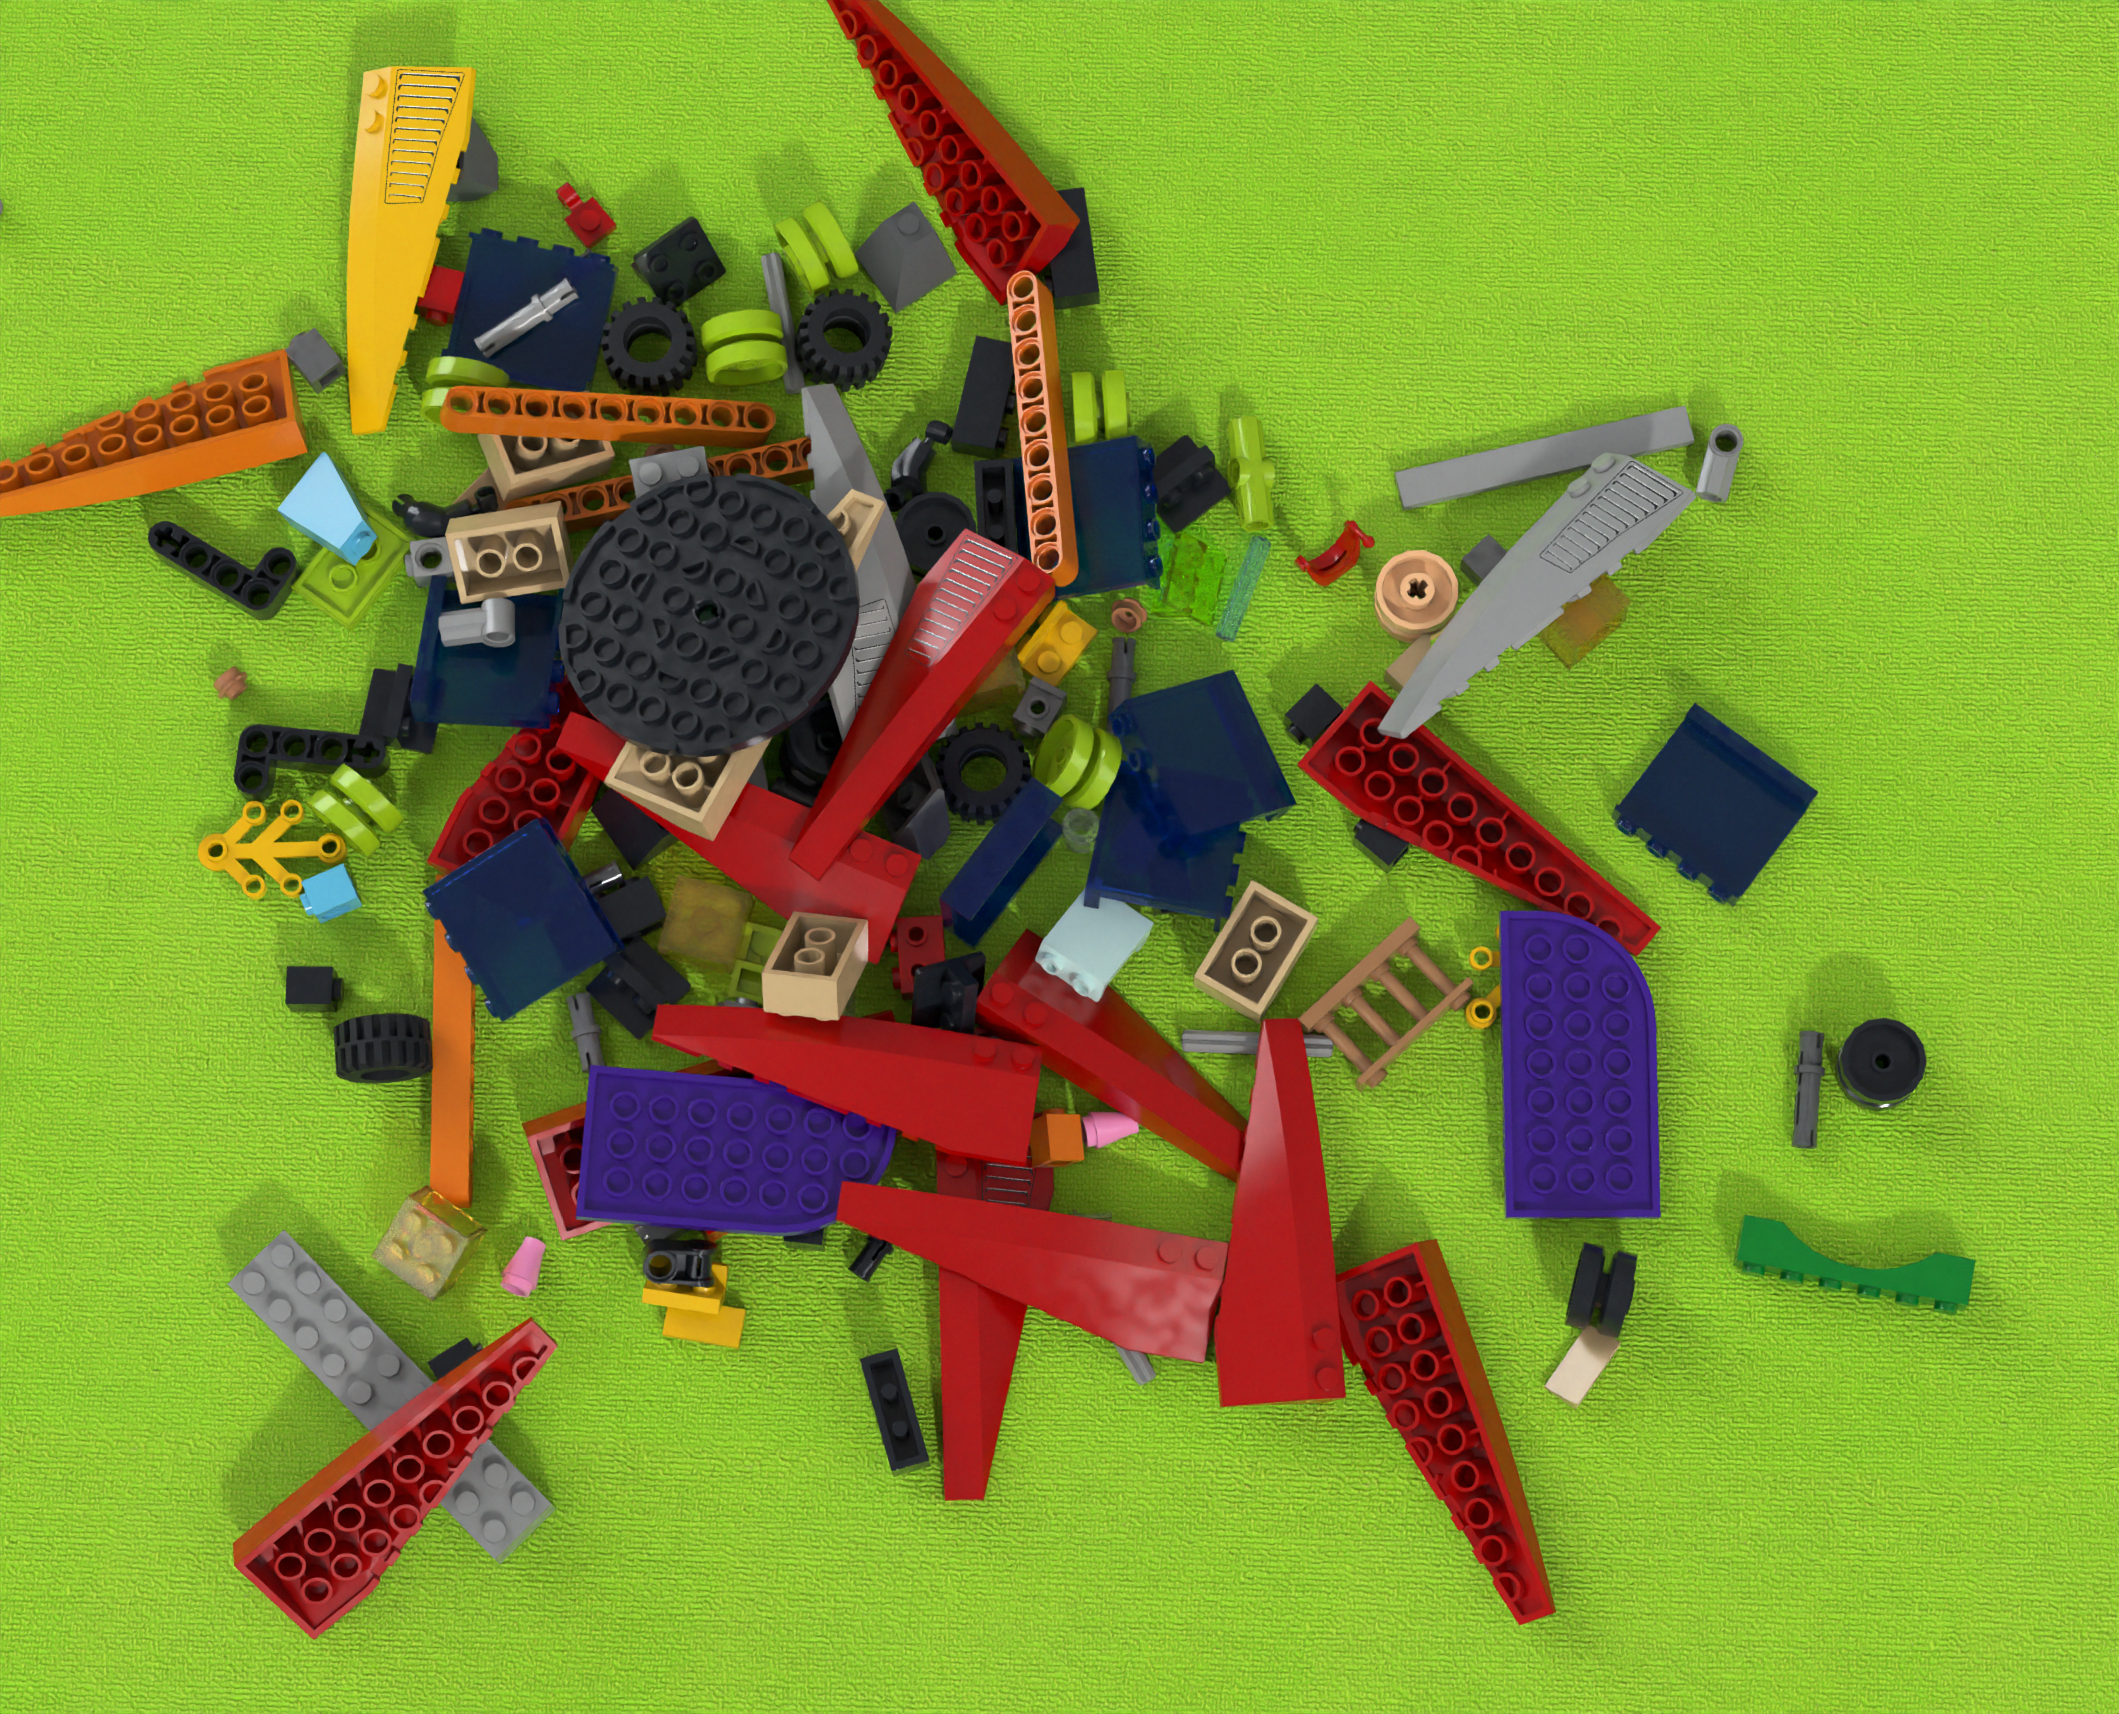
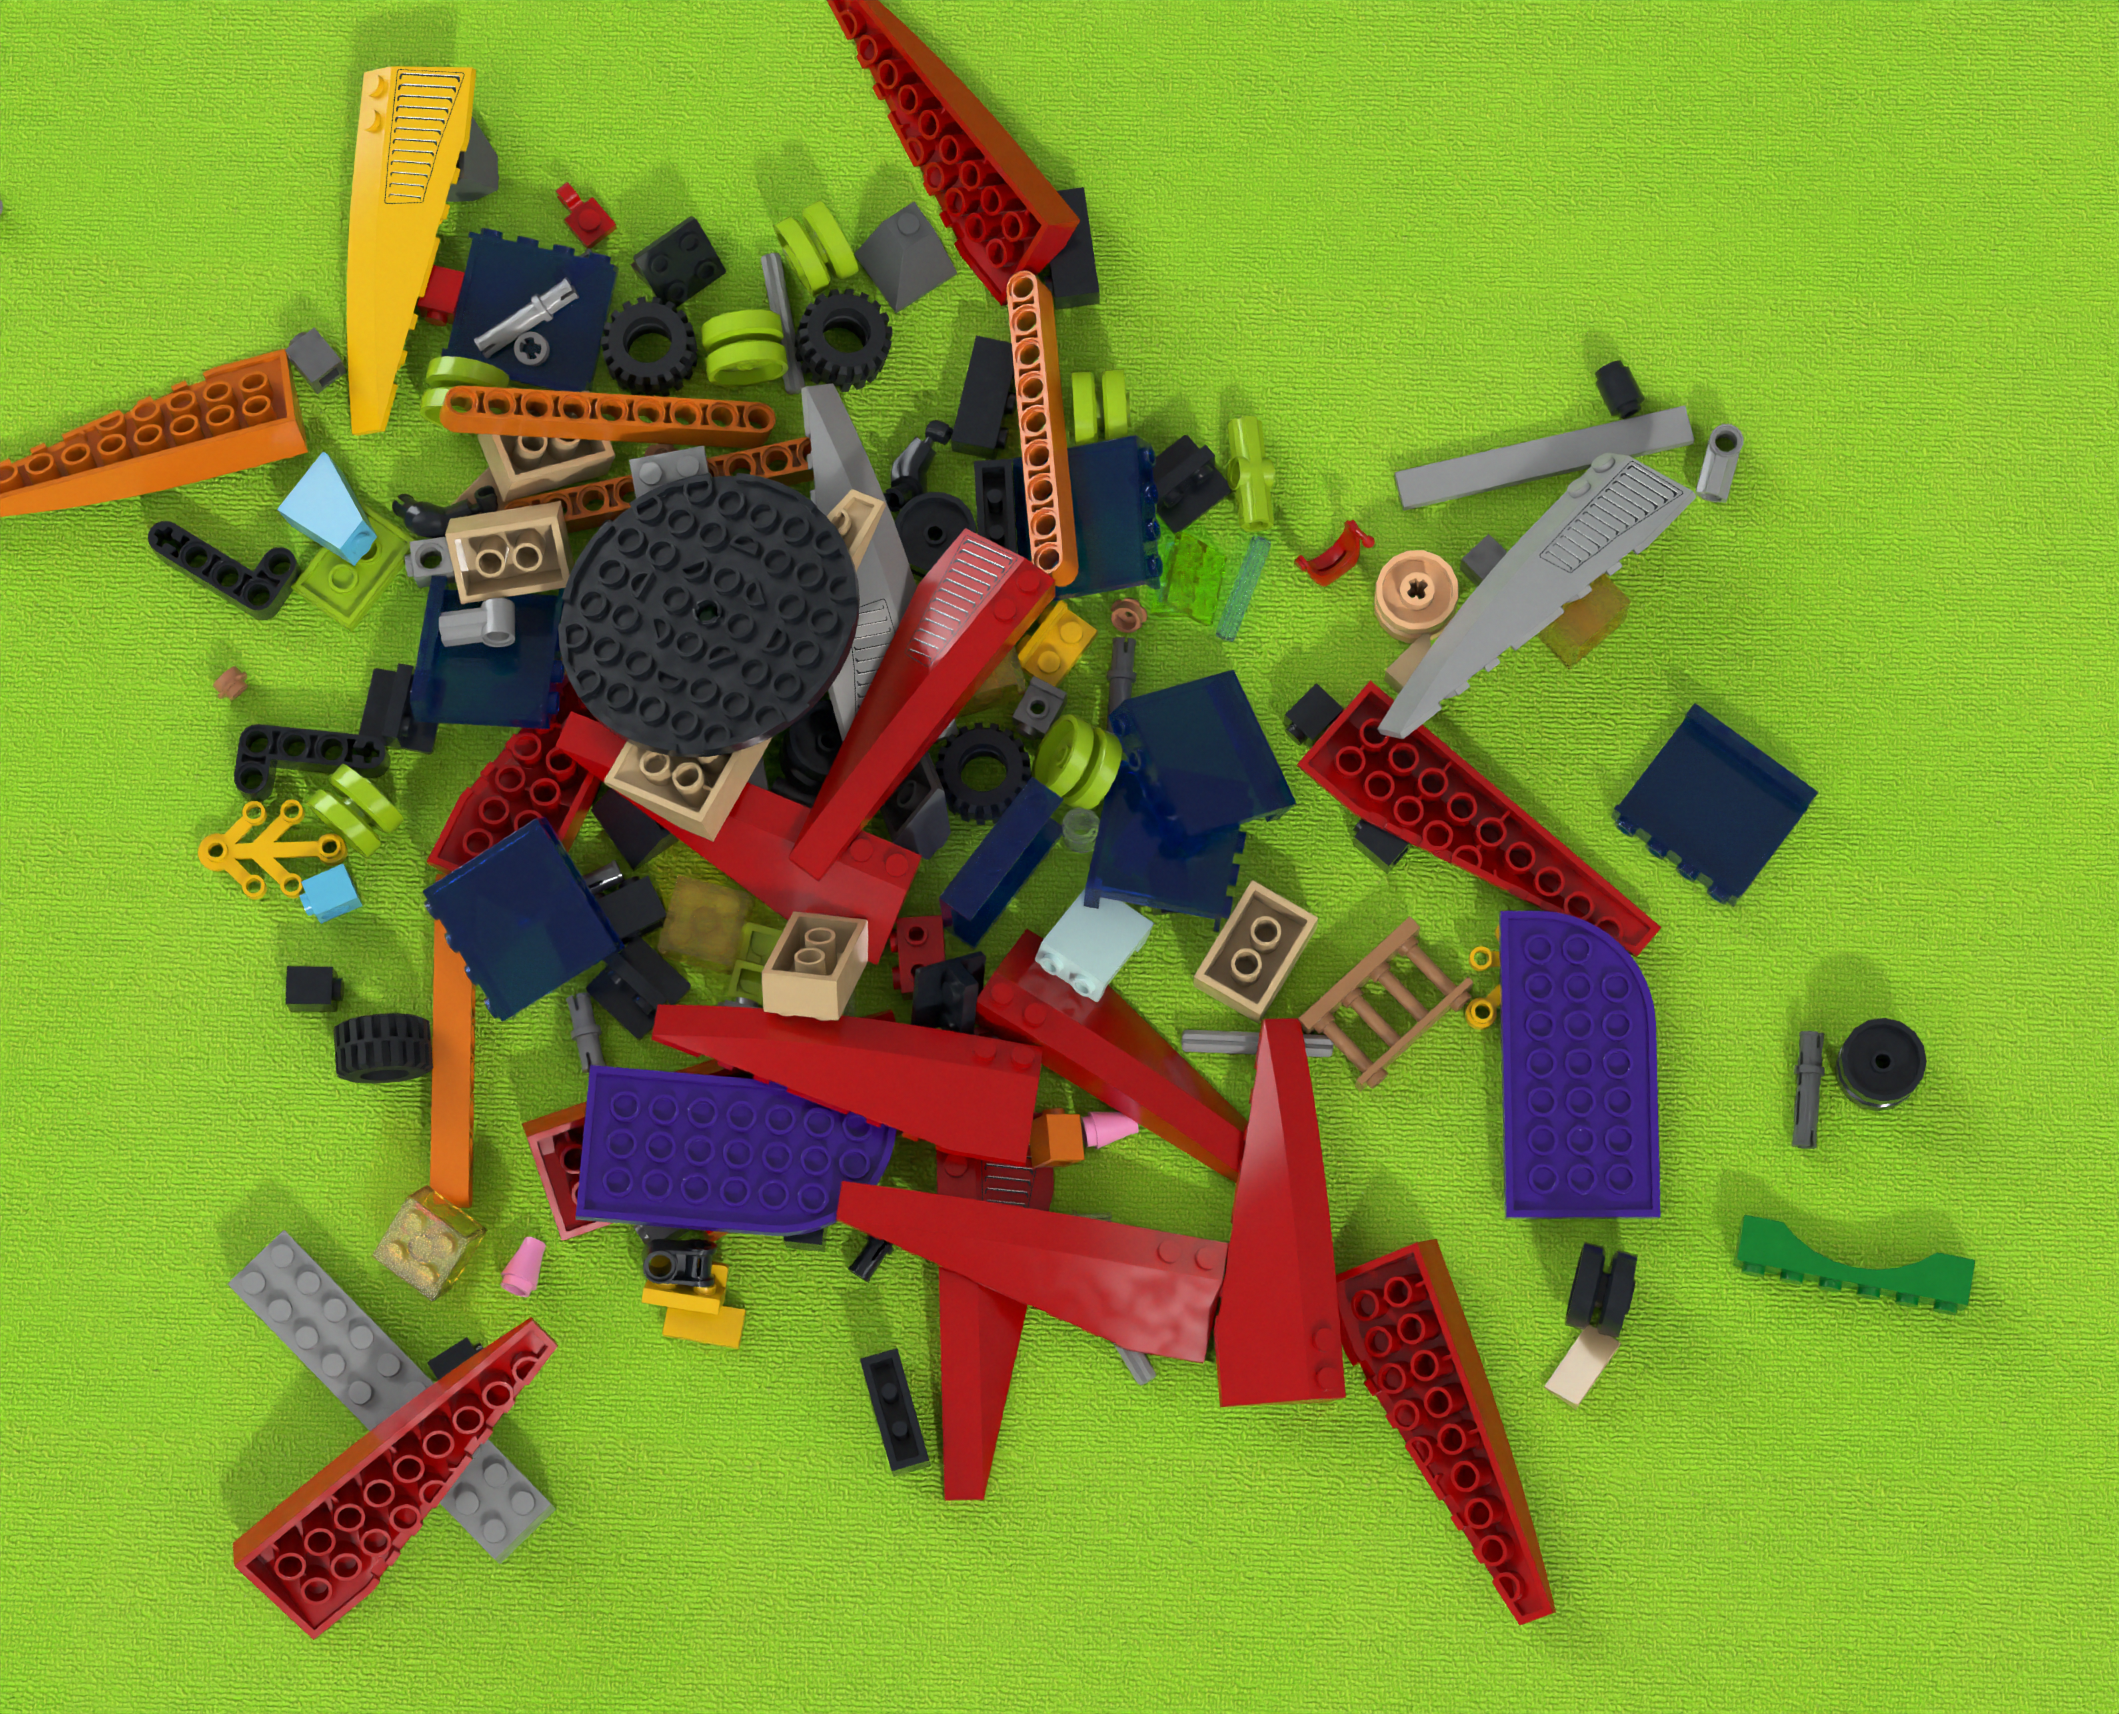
(524, 357): none -> light grey bush
(1619, 389): none -> black brick

